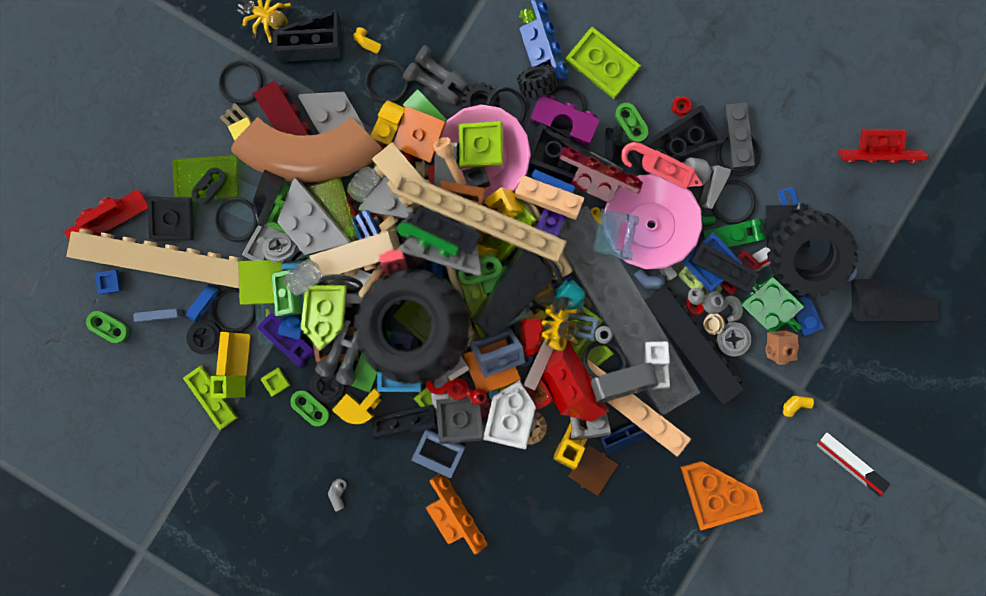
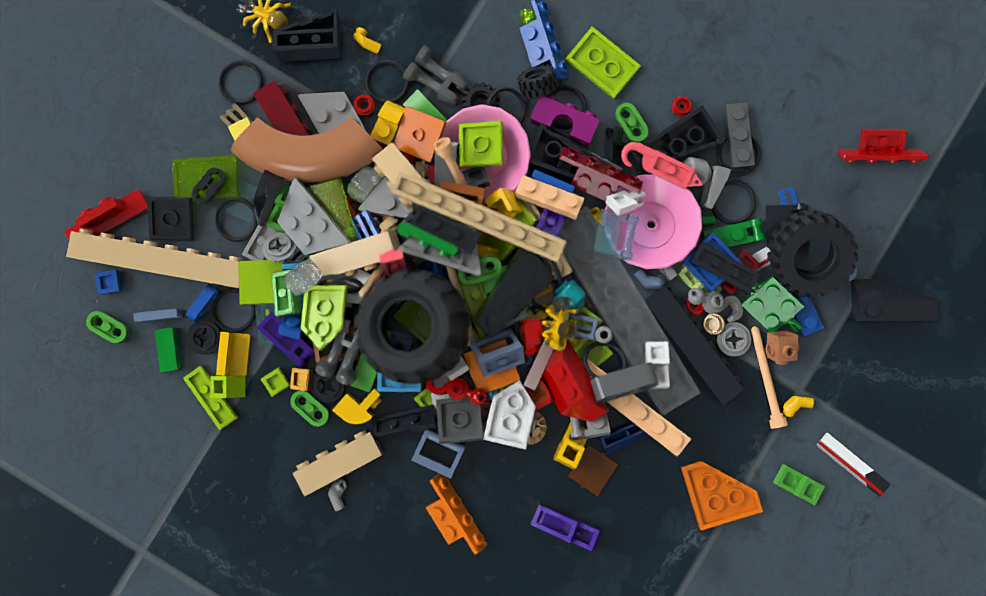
(168, 349): none -> green slope
(301, 379): none -> tile
(337, 463): none -> tan brick
(364, 99): none -> red plate
(567, 527): none -> dark purple slope
(623, 202): none -> white plate
(777, 419): none -> light nougat piece
(798, 484): none -> bright green slope

